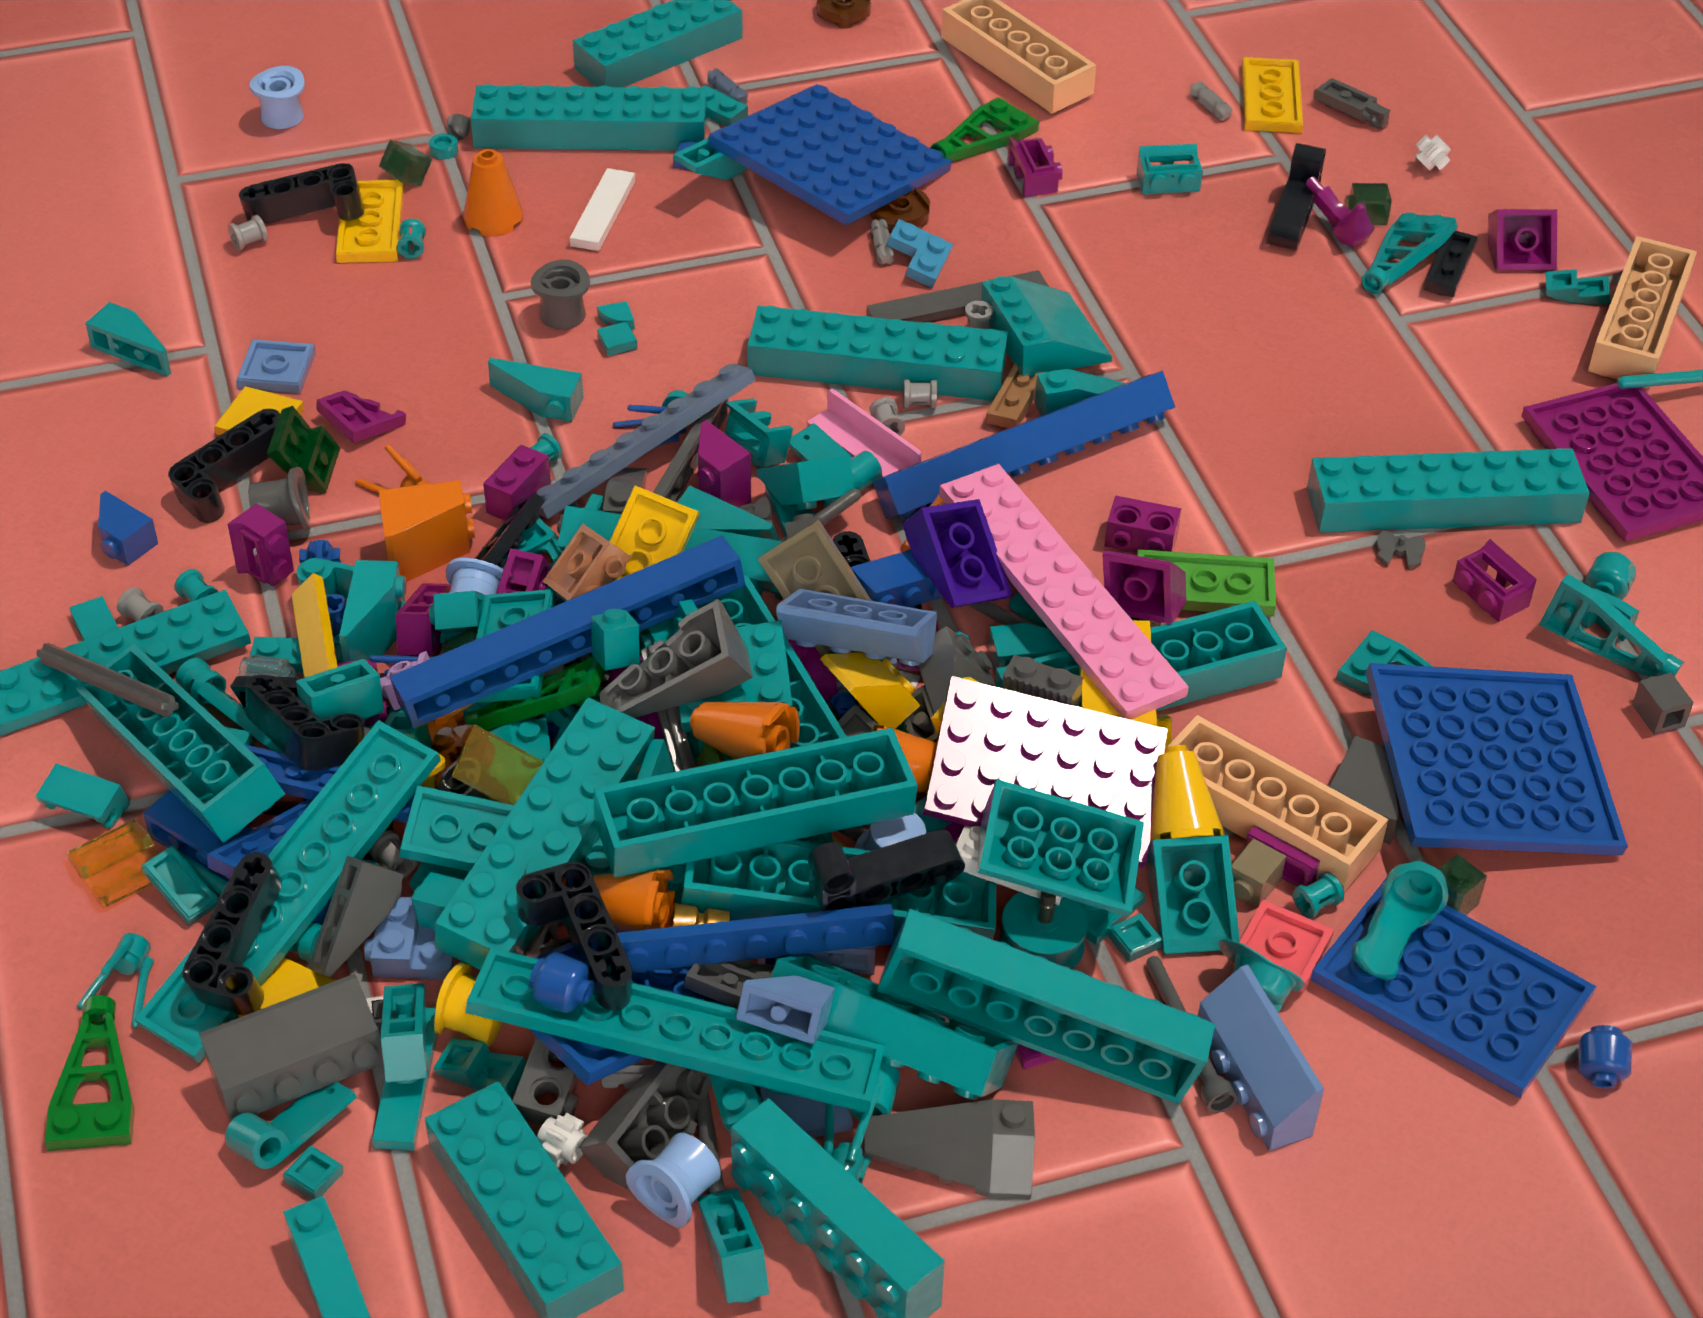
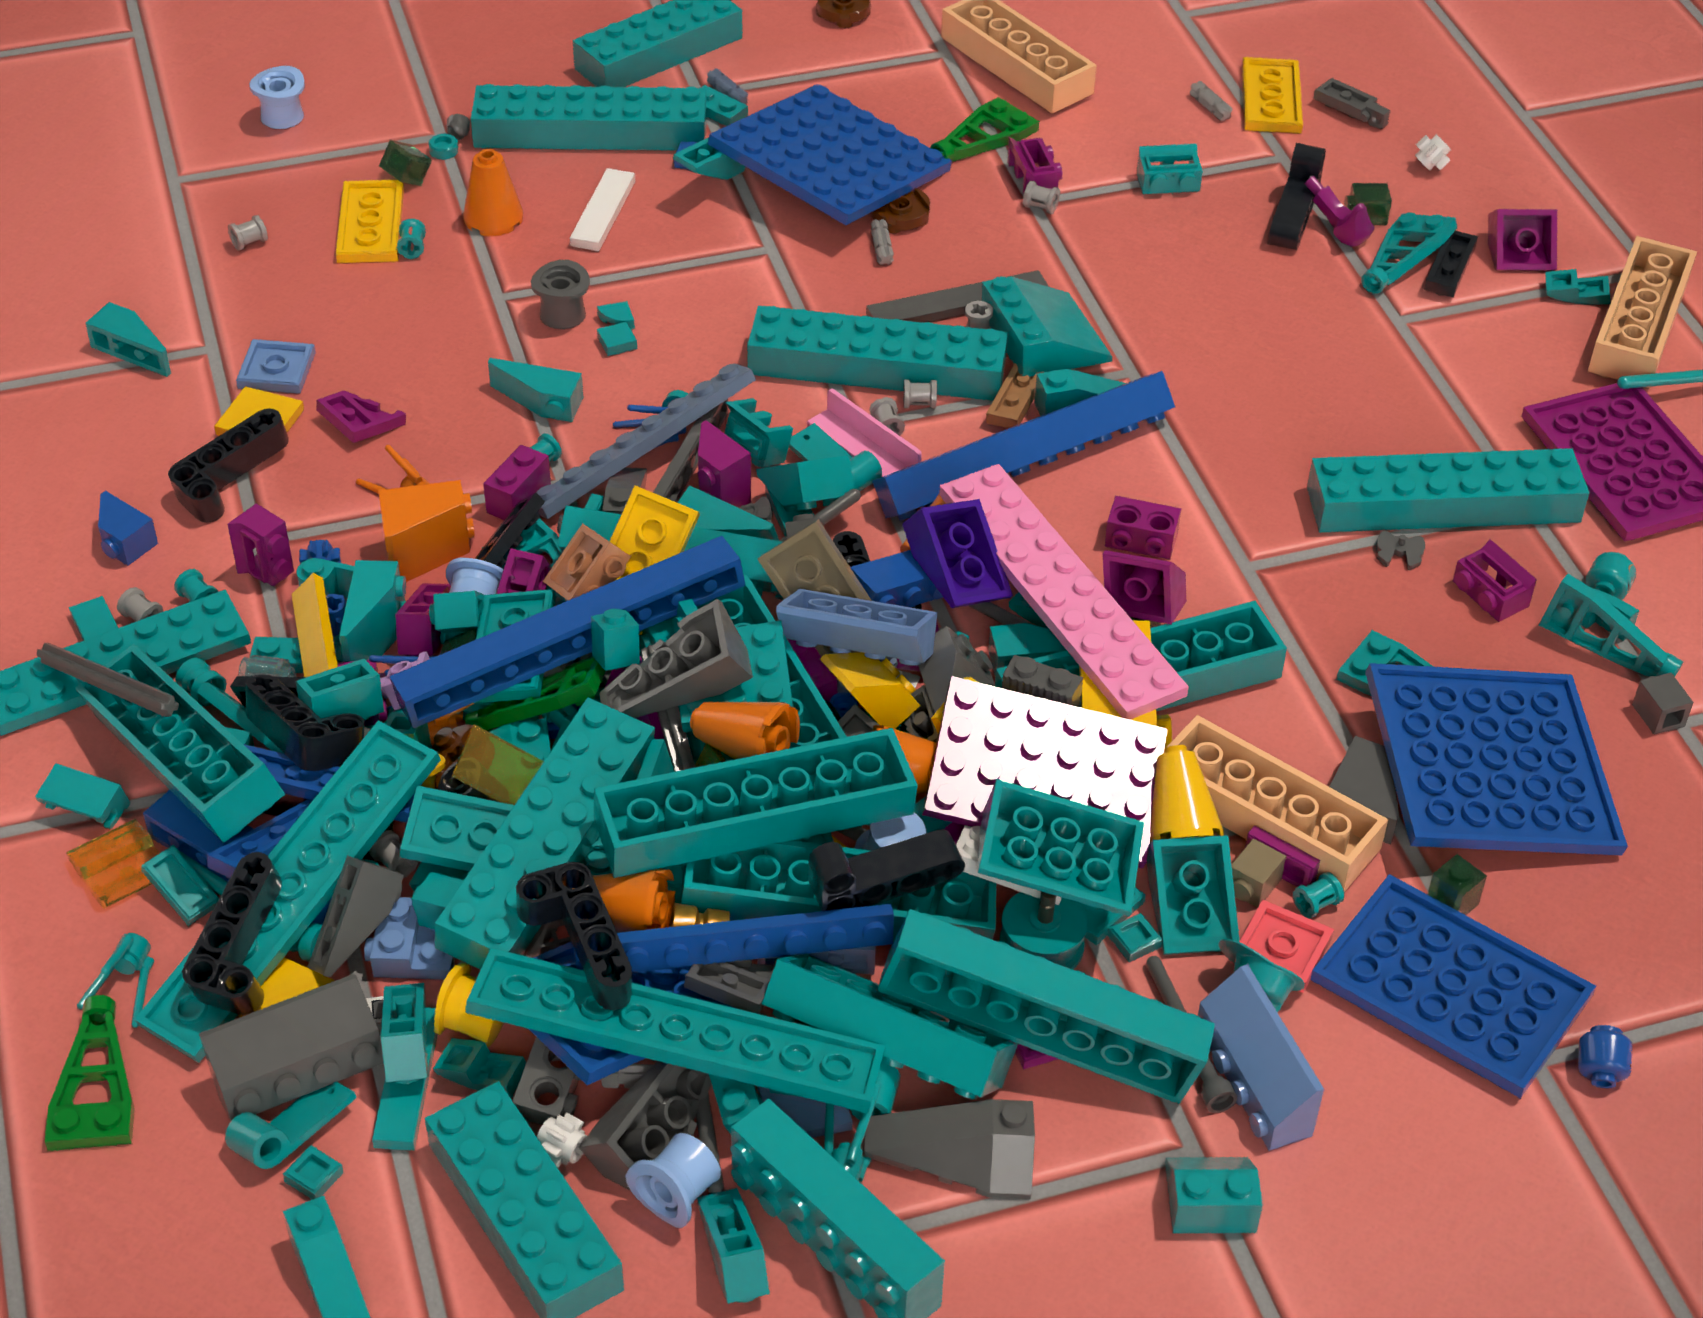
(284, 498): dark grey piece -> none
(300, 446): dark green slope -> none
(304, 194): black beam -> none
(561, 982): blue head -> none
(786, 1006): medium blue slope -> none
(927, 250): dark azure plate -> none
(1041, 197): none -> light grey bush
(1213, 1194): none -> teal slope
(1223, 580): bright green plate -> none
(1409, 900): teal hair -> none

